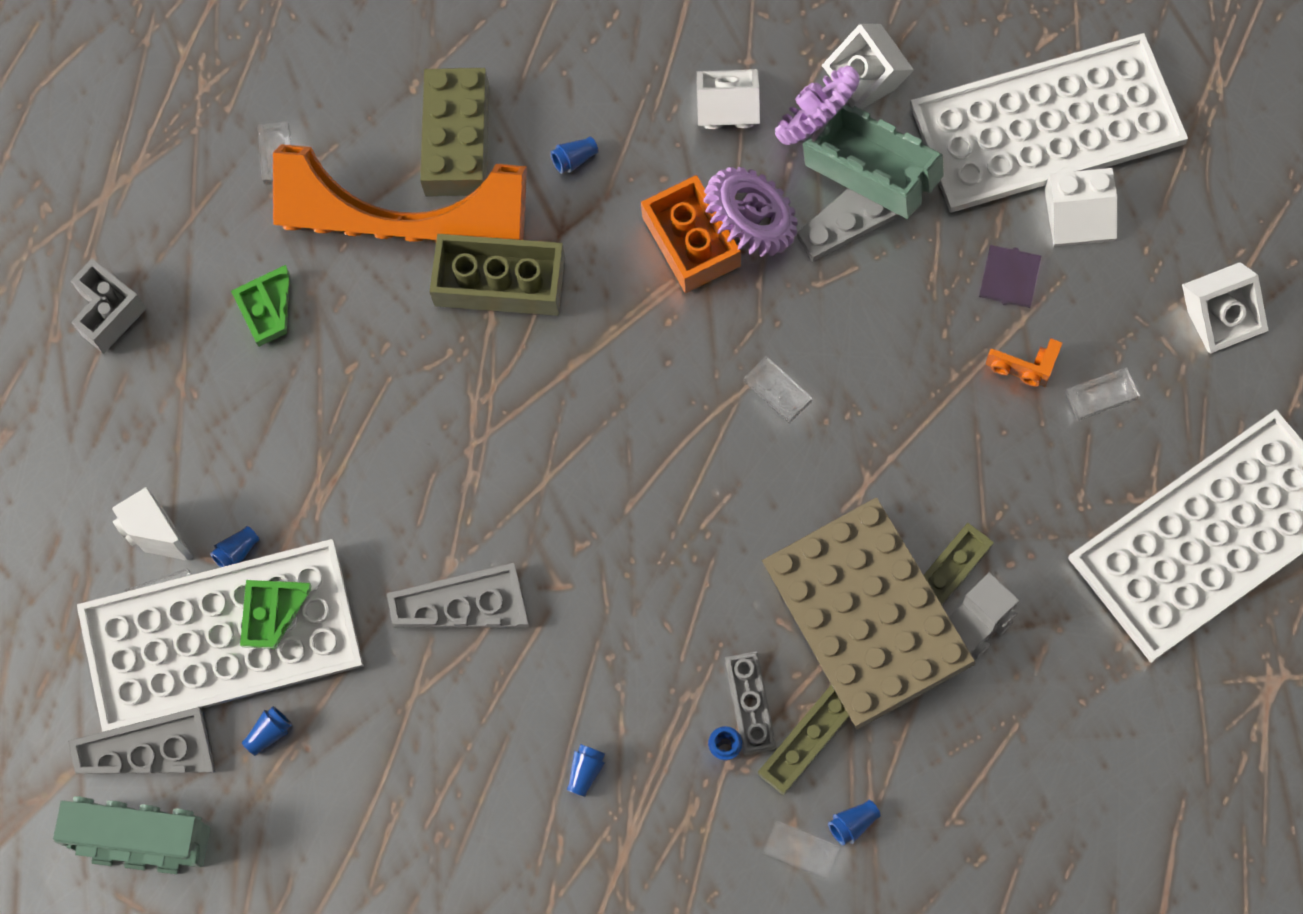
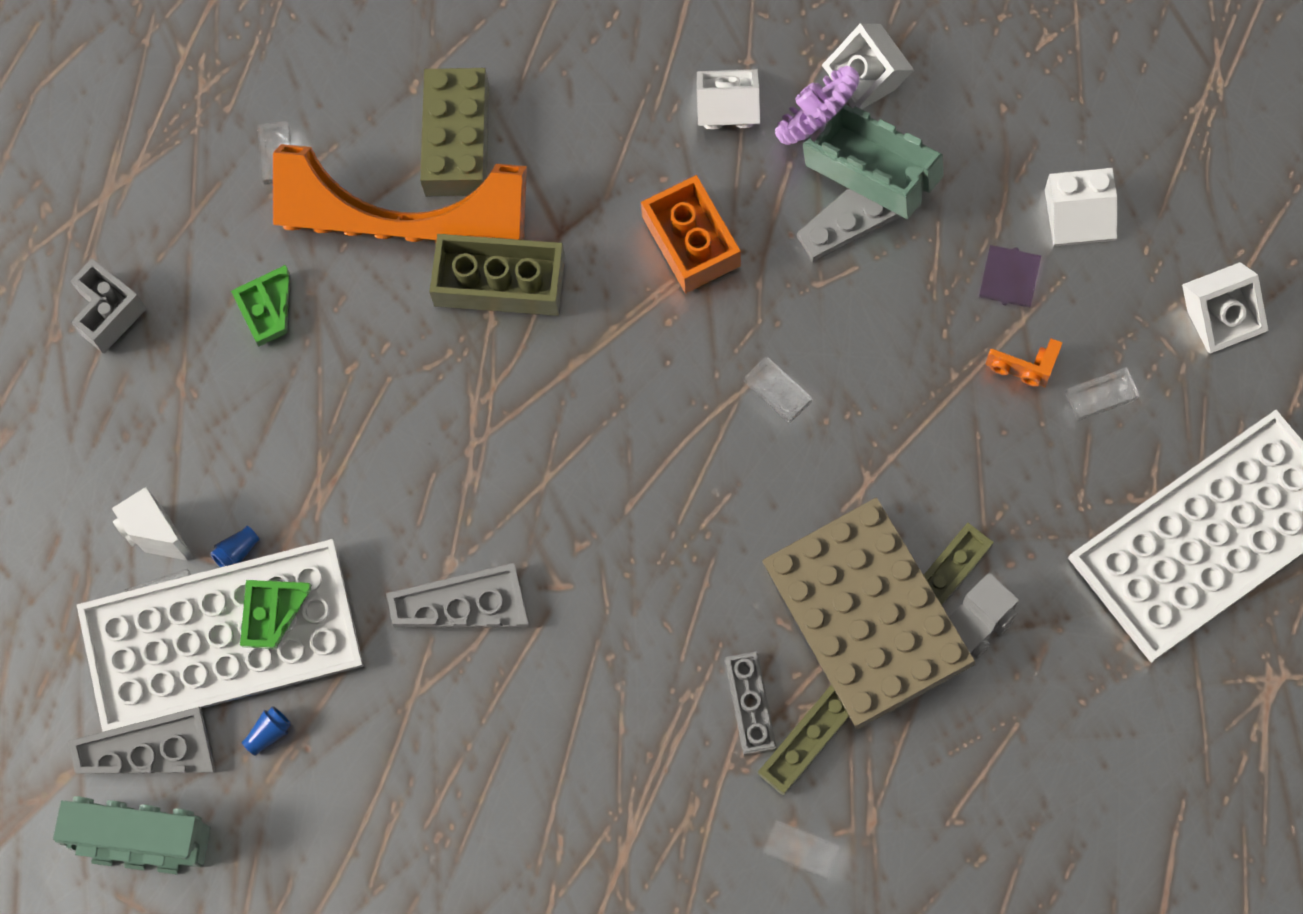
(573, 154): blue cone -> none
(585, 768): blue cone -> none
(722, 736): blue cone -> none
(745, 215): lavender gear -> none
(852, 823): blue cone -> none
(1049, 120): white plate -> none

